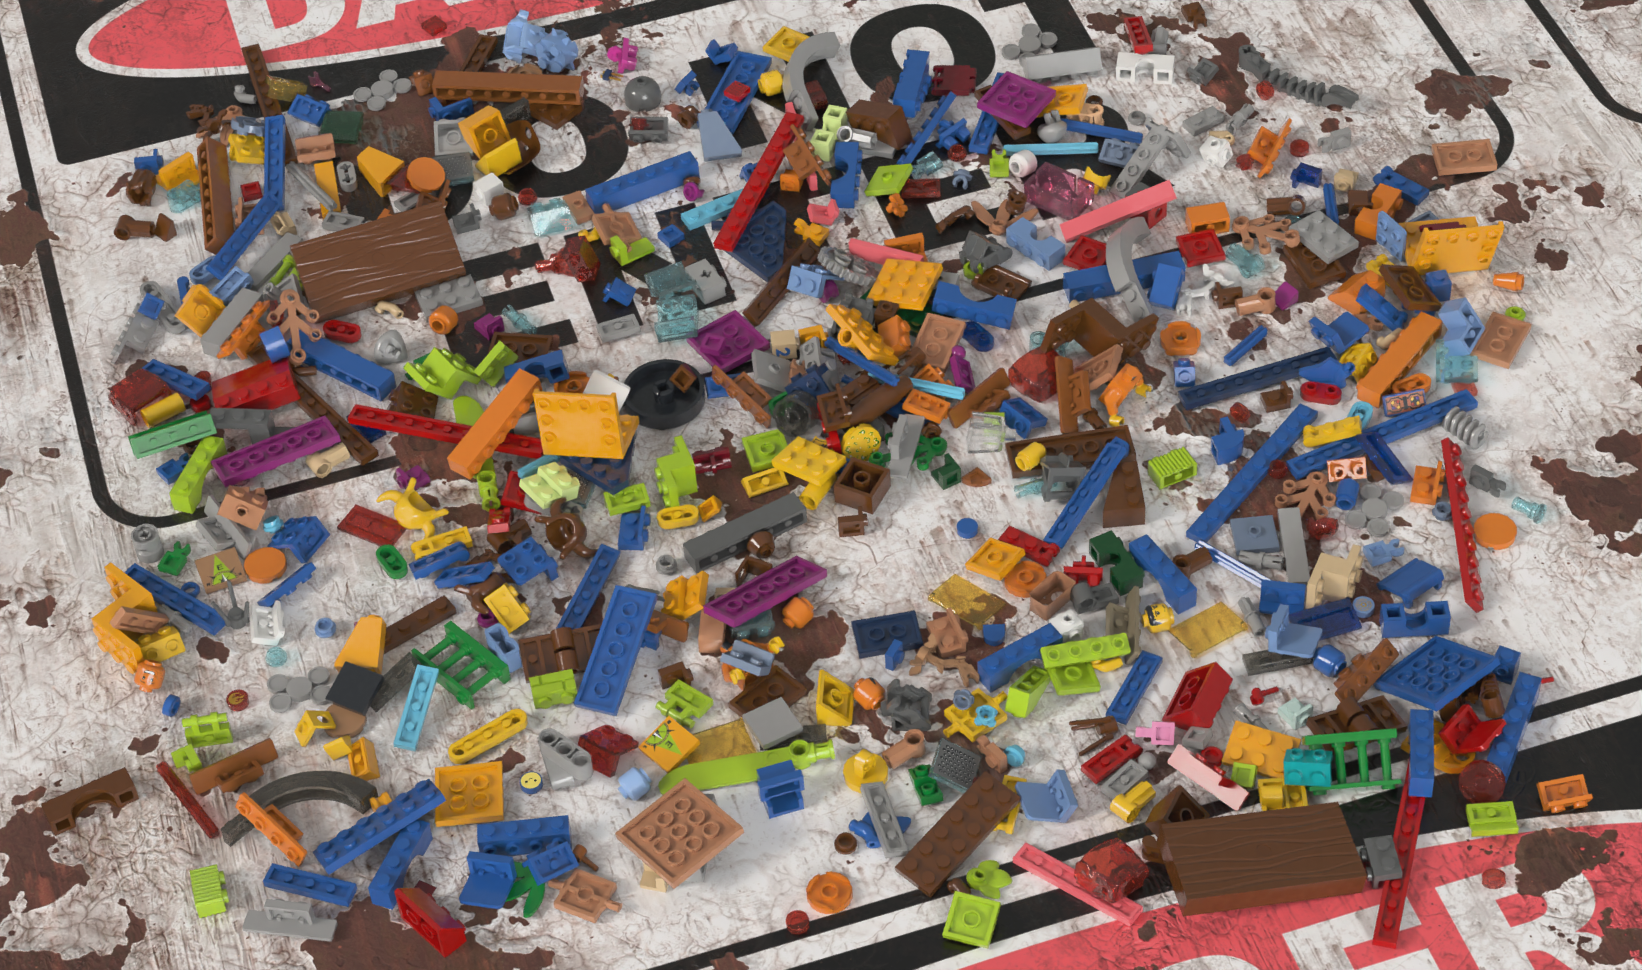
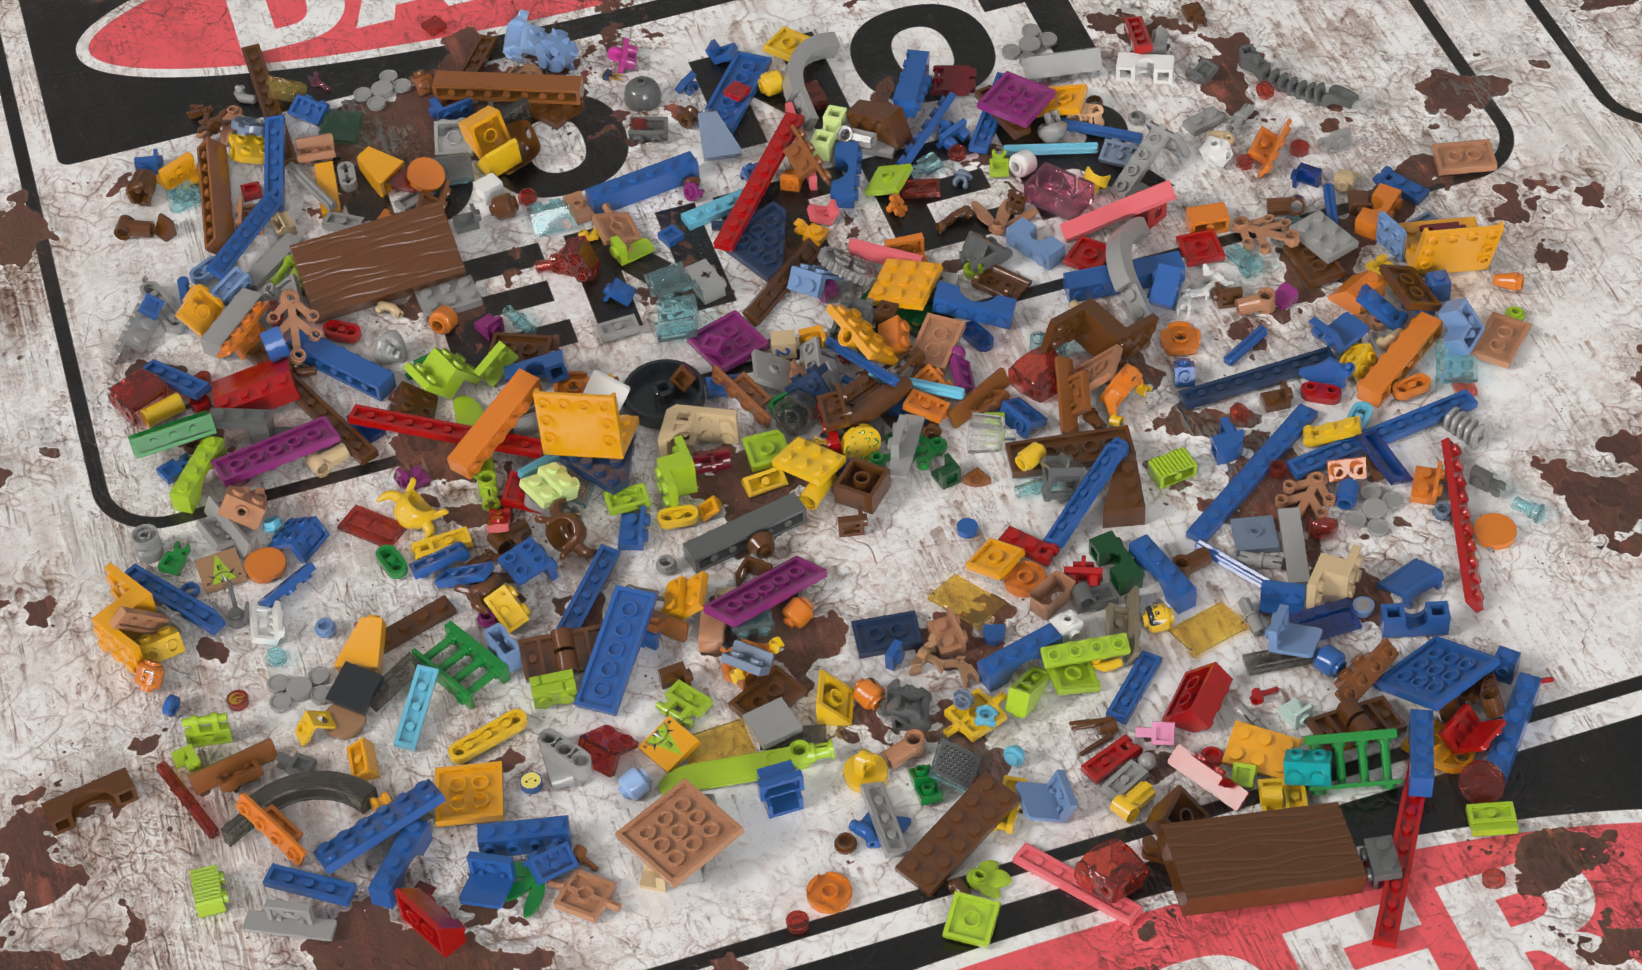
(295, 764): none -> dark grey plate
(338, 747): yellow slope -> none
(697, 425): none -> tan bracket
(994, 755): nougat plate -> none
(1197, 737): light grey plate -> none
(1380, 553): medium blue plate -> none
(1403, 402): tile -> none
(1564, 792): orange bracket -> none

